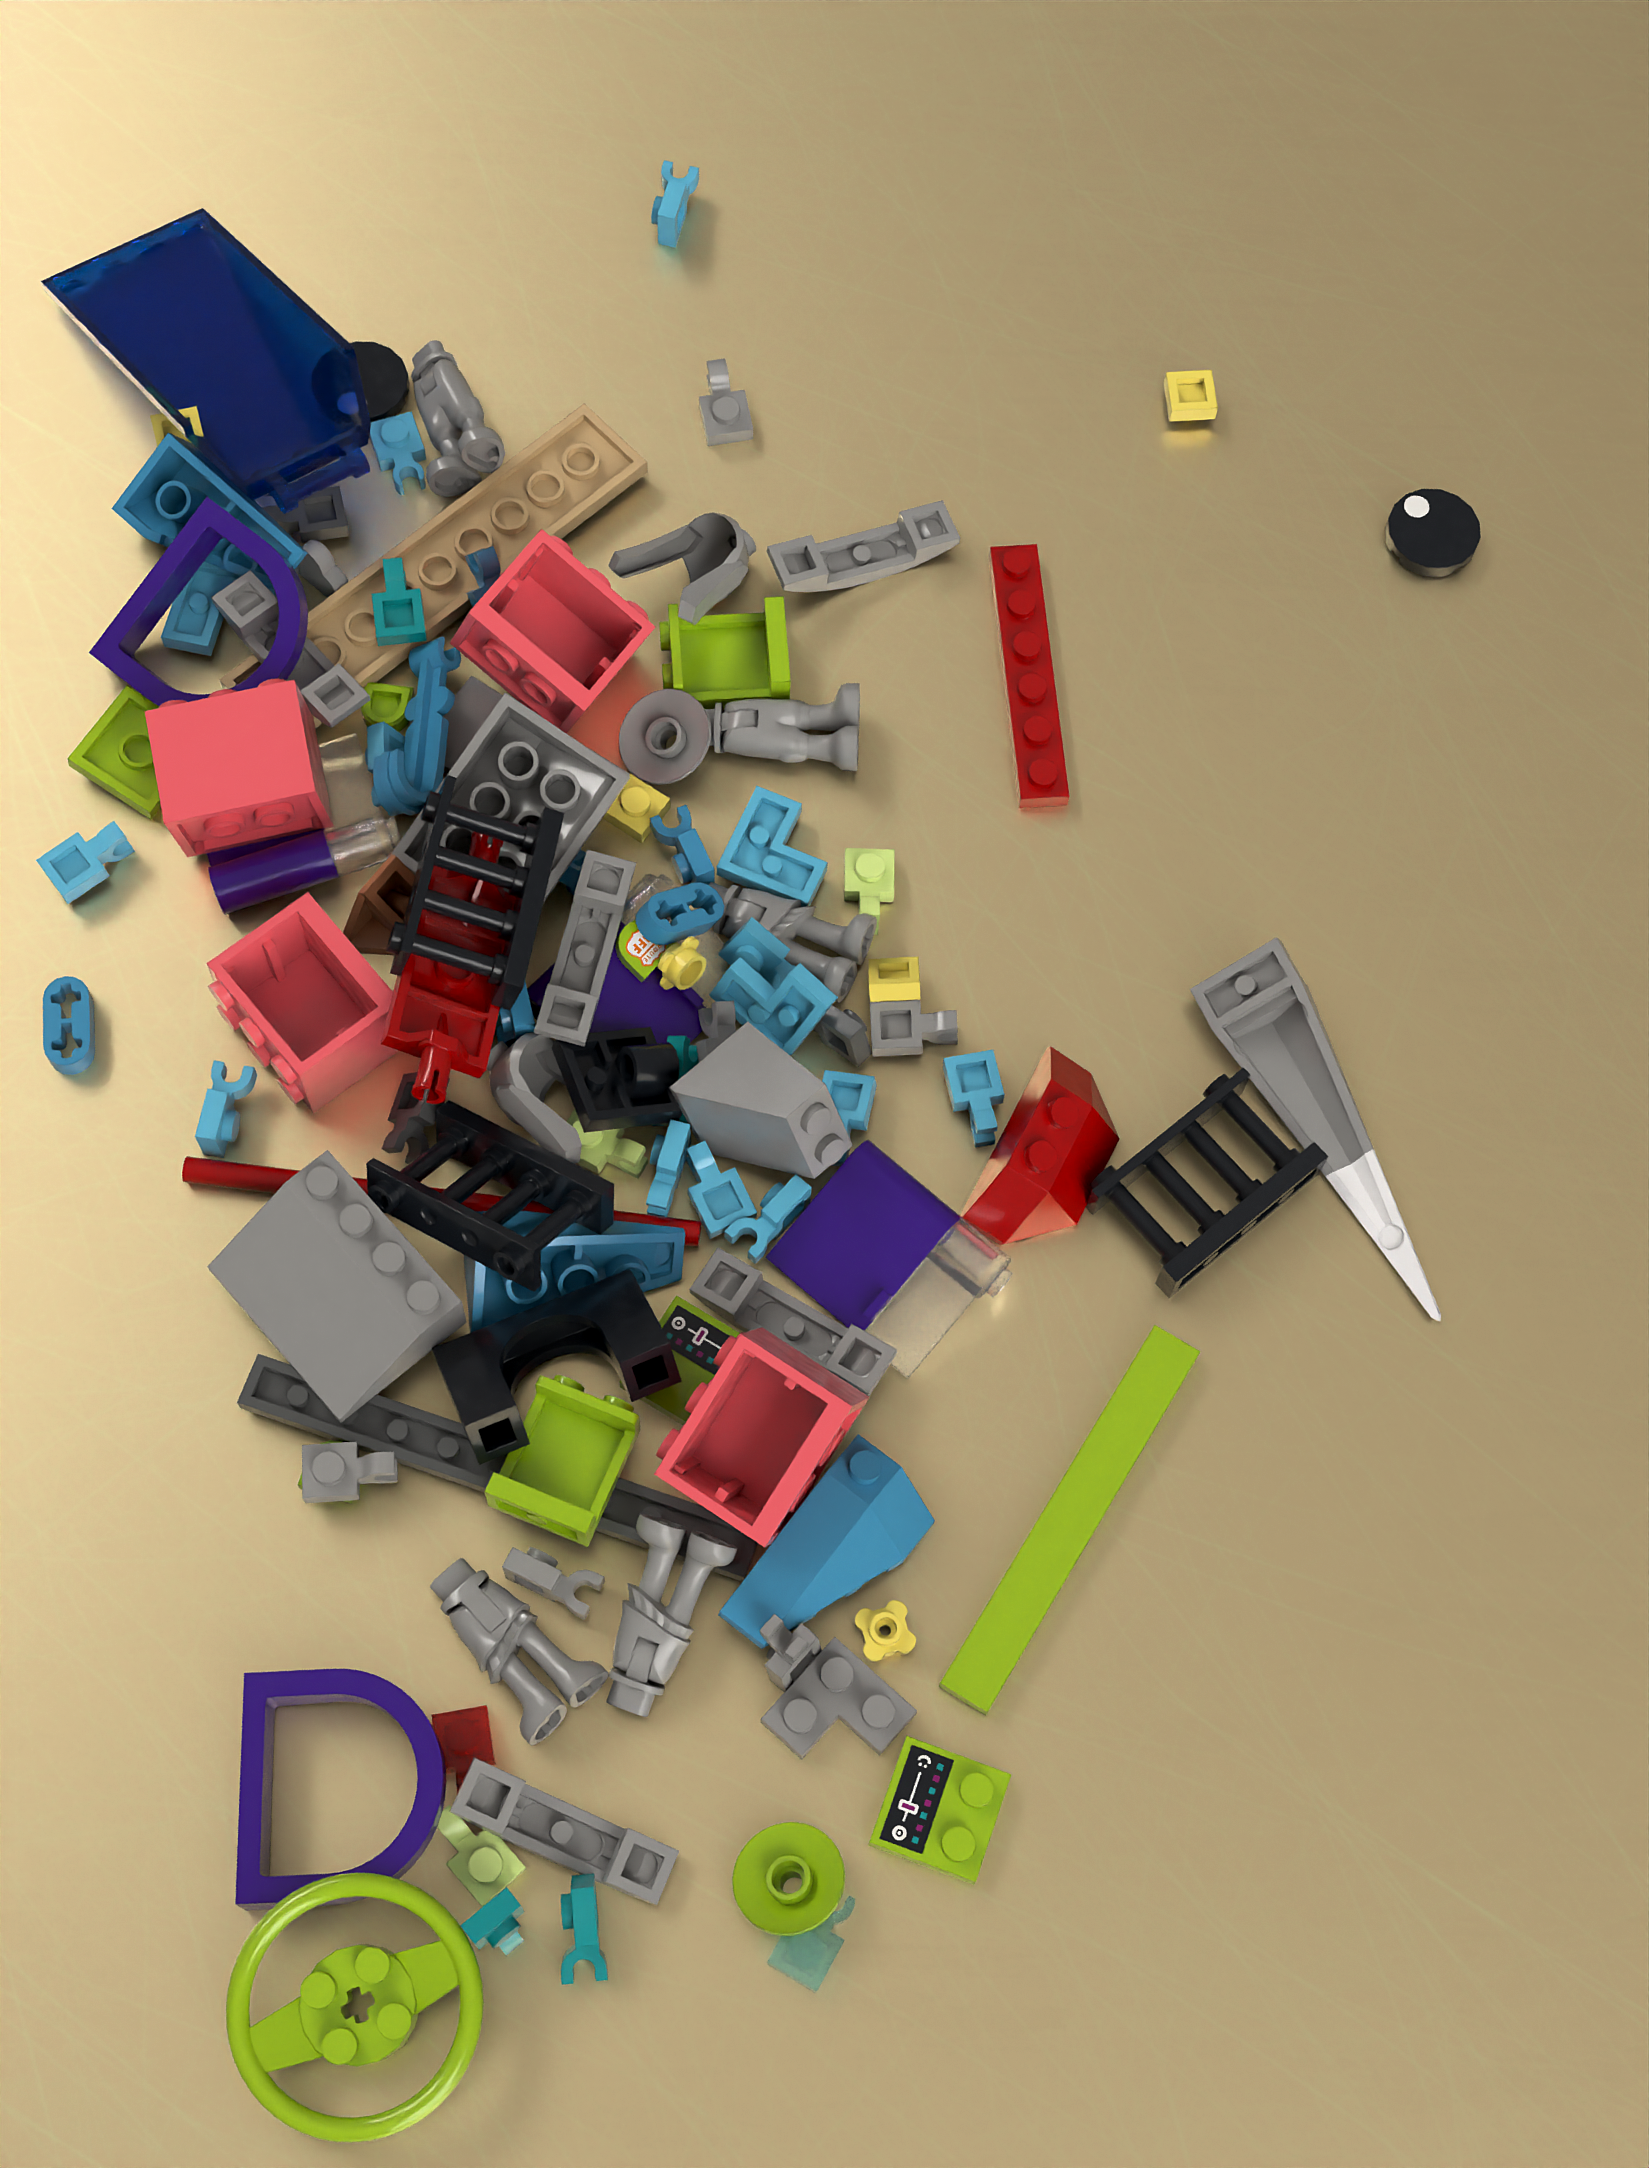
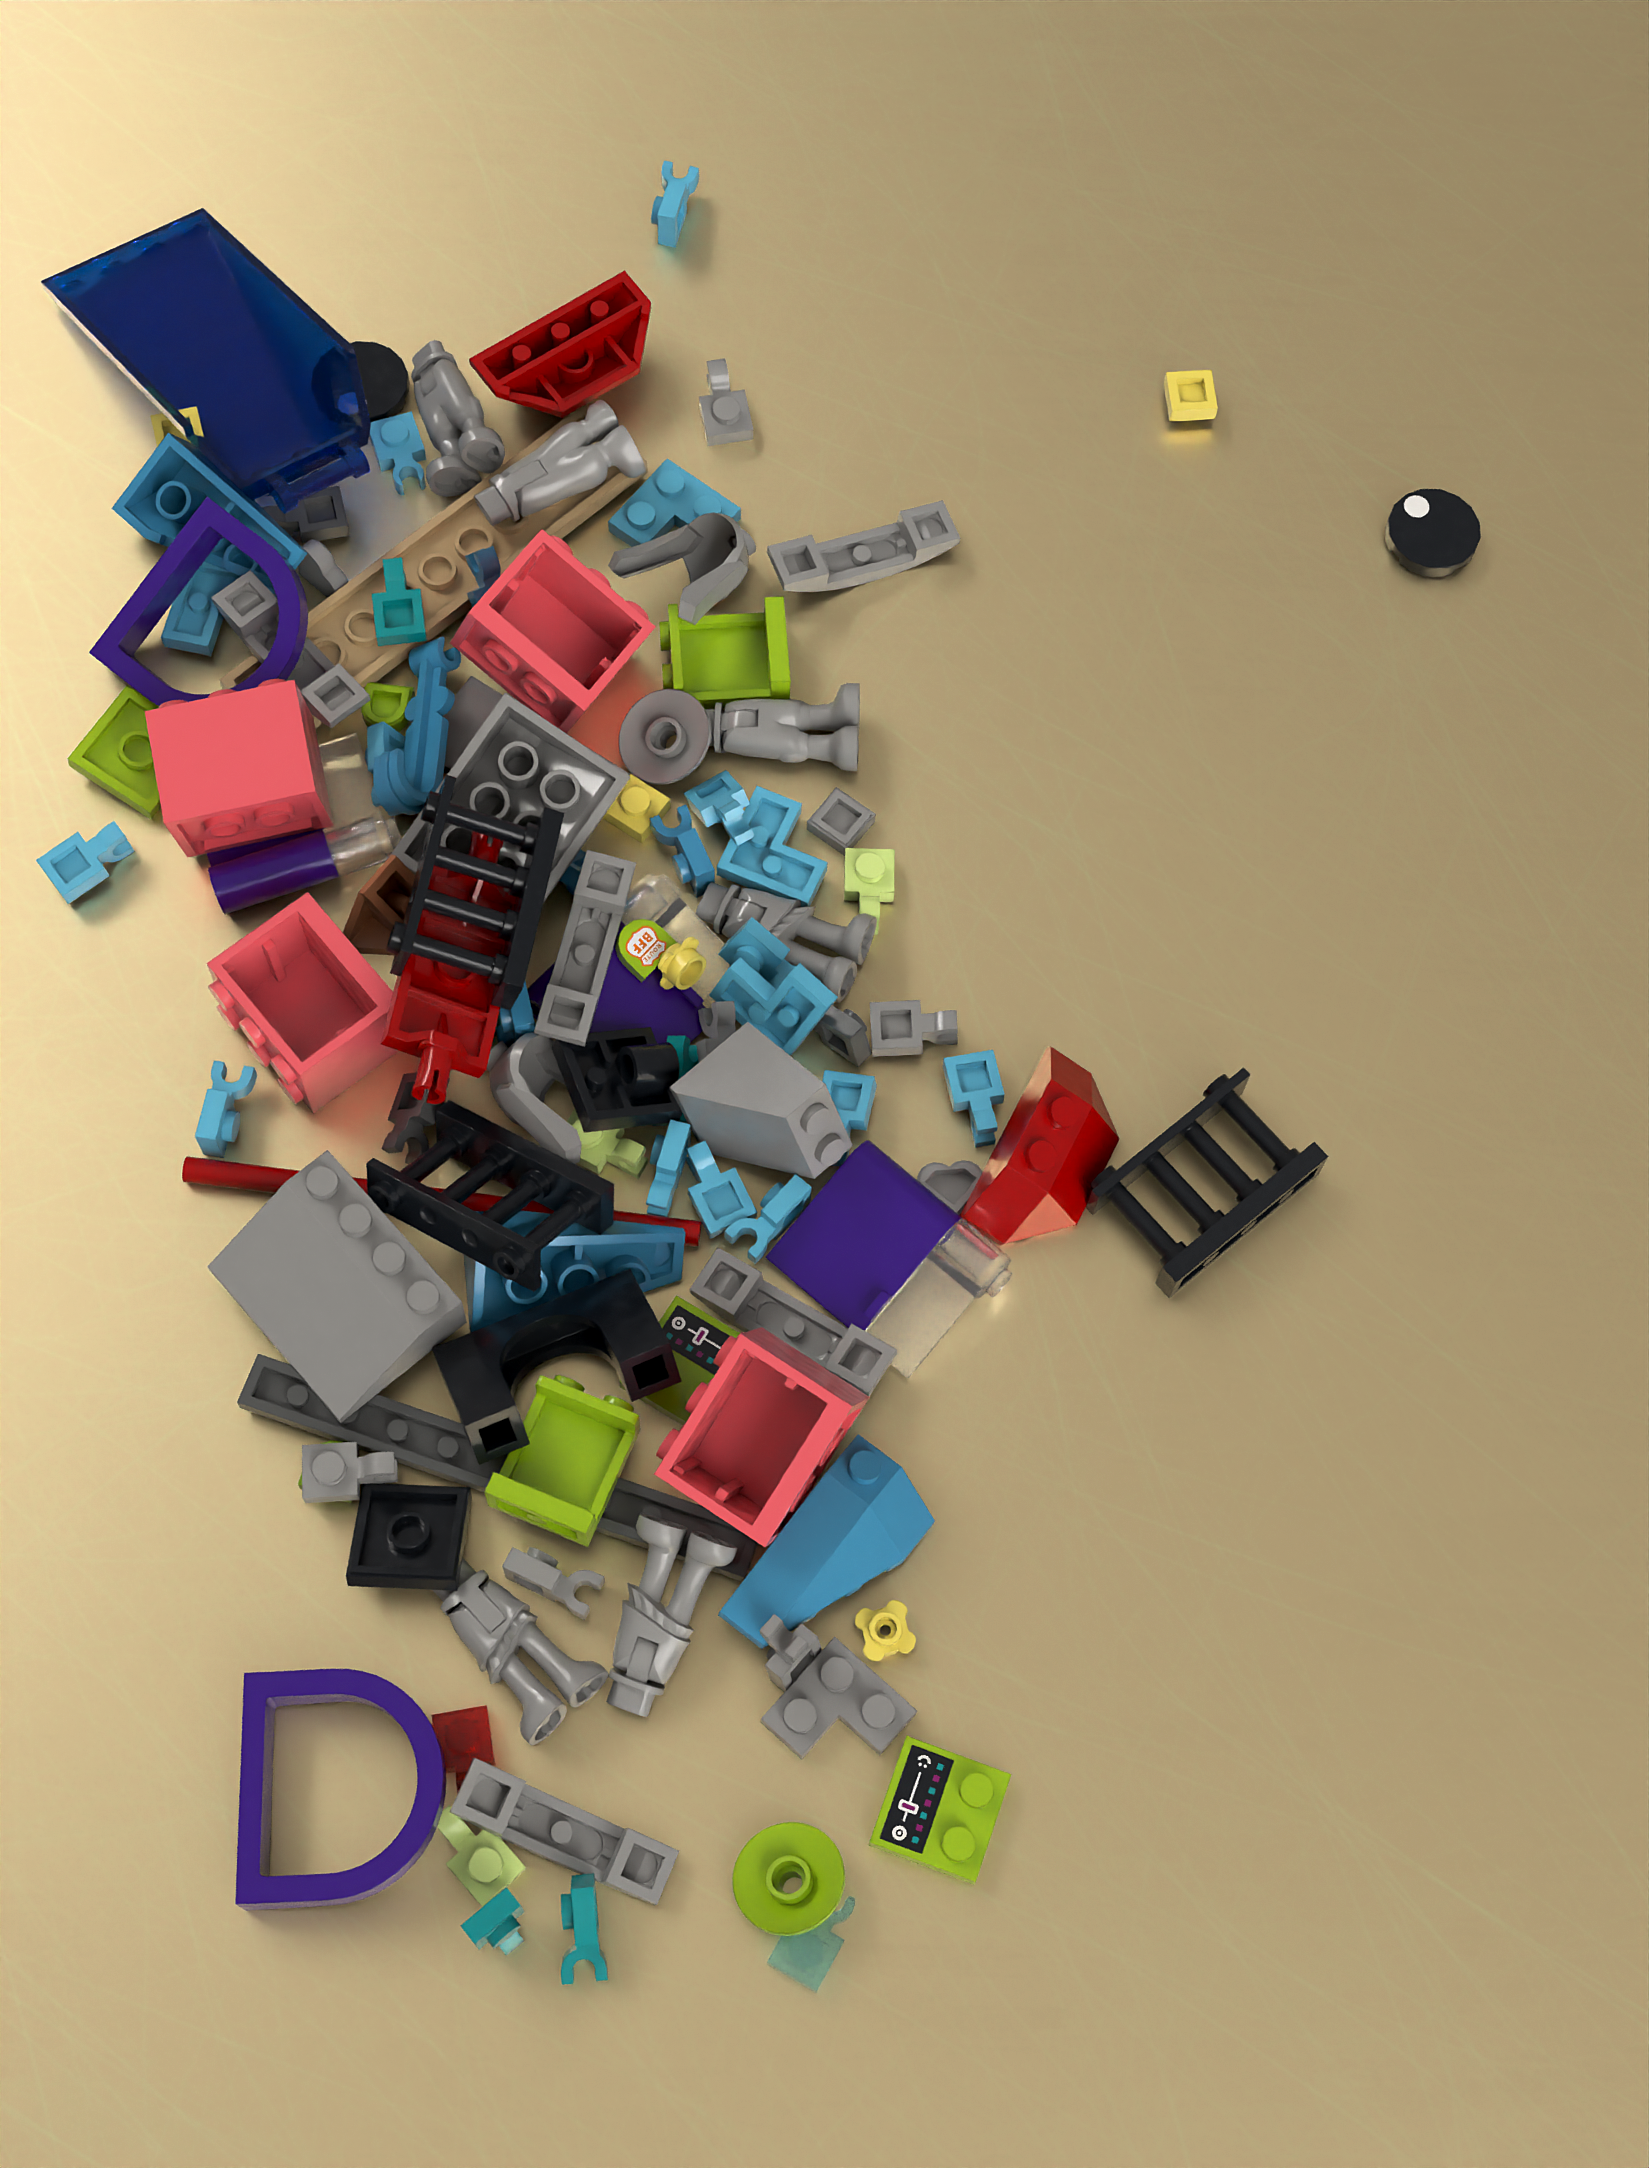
(57, 1025): dark azure beam -> none
(320, 2020): lime piece -> none
(409, 1536): none -> black plate
(562, 466): none -> light grey piece
(572, 350): none -> red wedge
(667, 500): none -> medium azure plate
(676, 905): dark azure beam -> none
(721, 801): none -> medium azure plate
(840, 821): none -> light grey tile
(894, 979): light yellow plate -> none
(951, 1183): none -> light grey tile
(1028, 676): red plate -> none
(1068, 1521): lime tile -> none
(1277, 1035): light grey plate -> none

